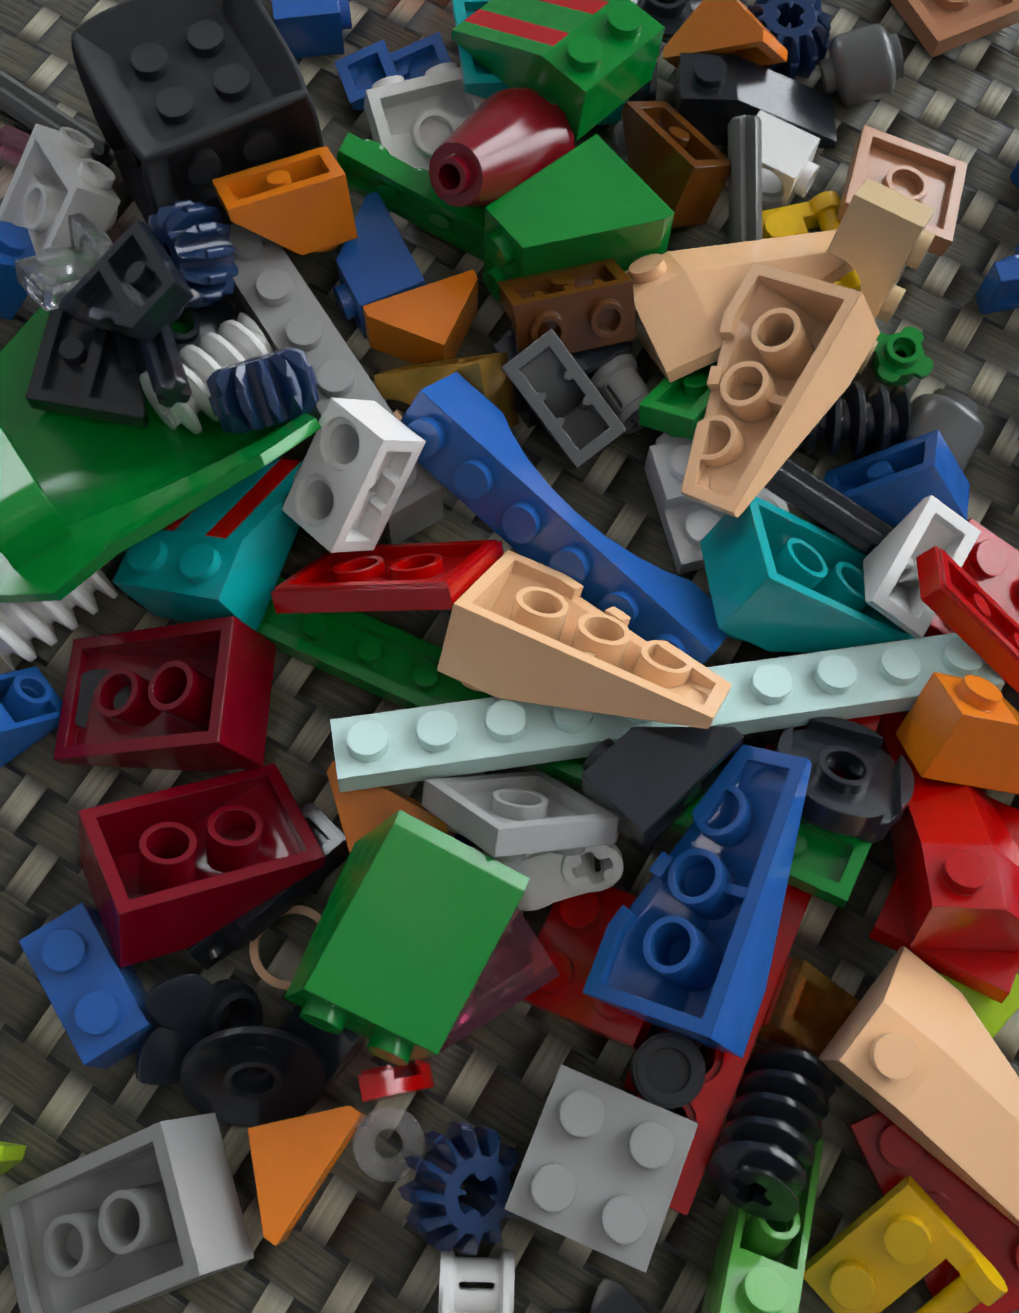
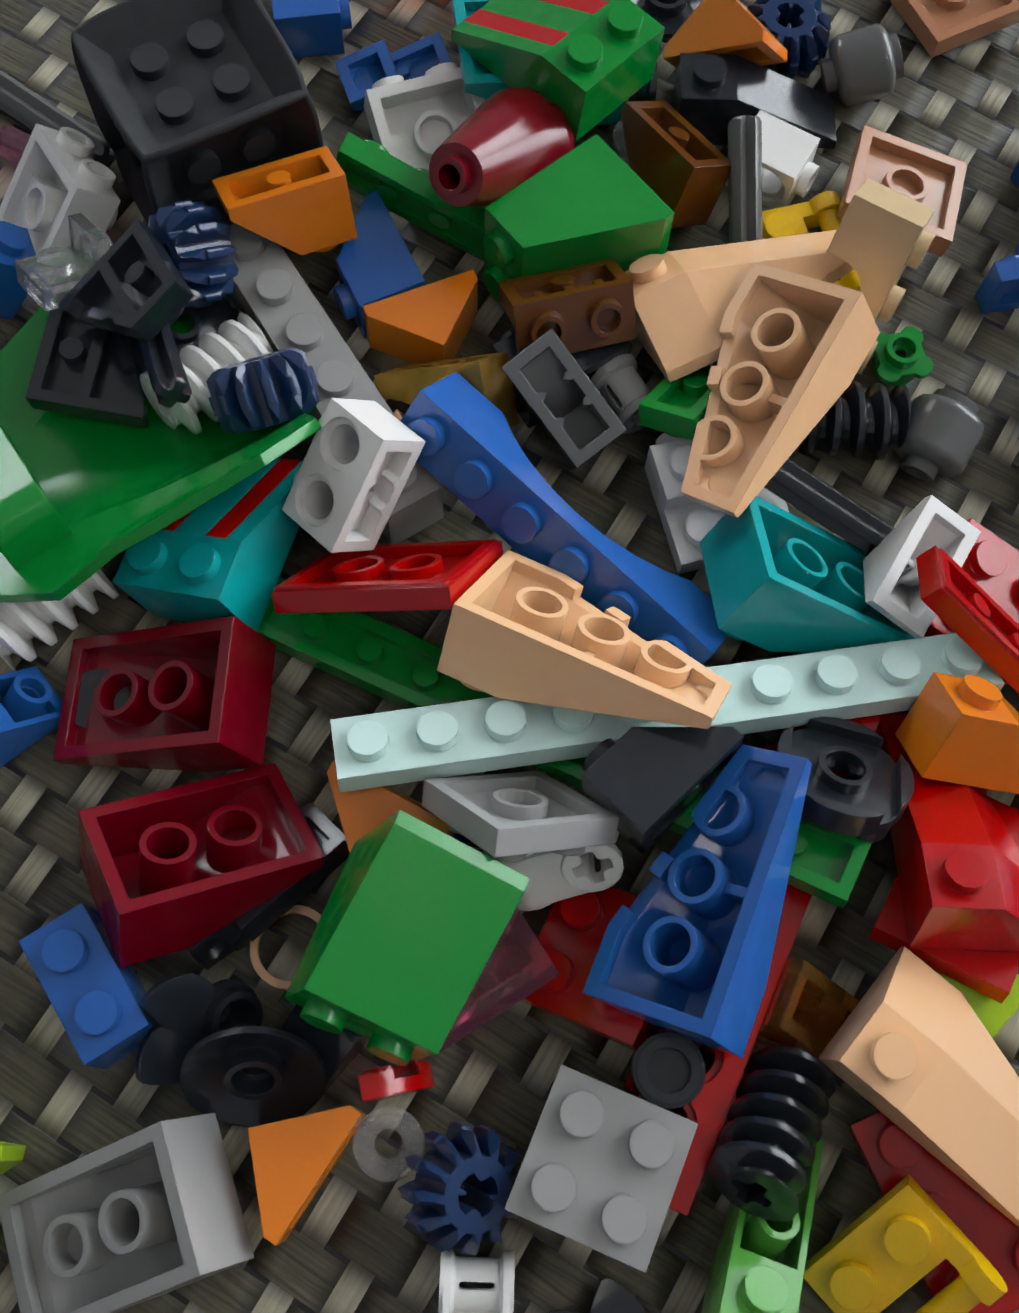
(902, 476): blue slope -> none

